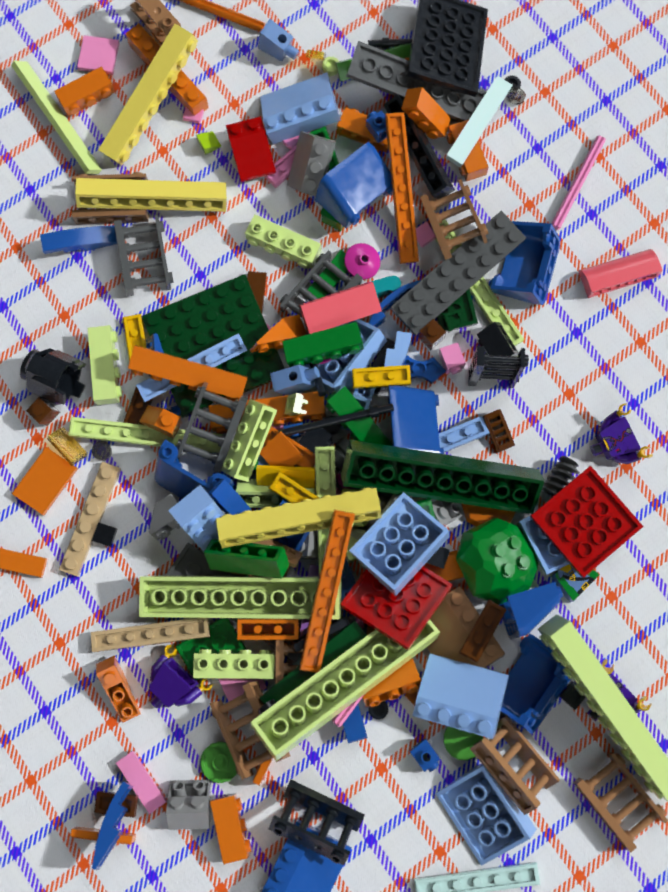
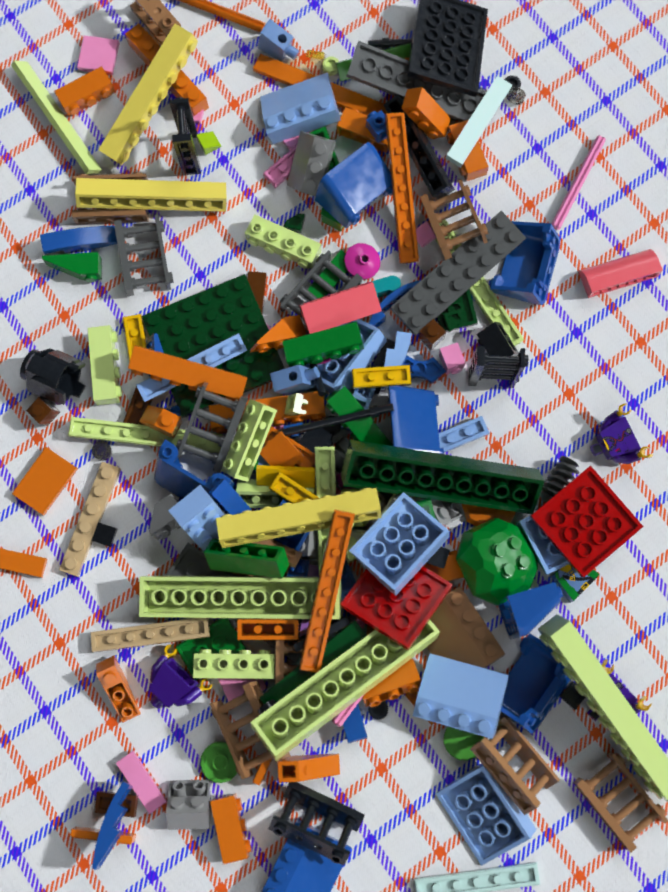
(67, 446): clear yellow tile -> none
(79, 265): none -> green slope
(183, 140): none -> black fence
(250, 149): red slope -> none
(290, 75): none -> orange tile
(295, 223): none -> dark green tile
(301, 569): none -> blue tile
(308, 767): none -> orange slope
(418, 752): blue brick -> none
(482, 631): reddish brown tile -> none
(504, 428): reddish brown slope -> none

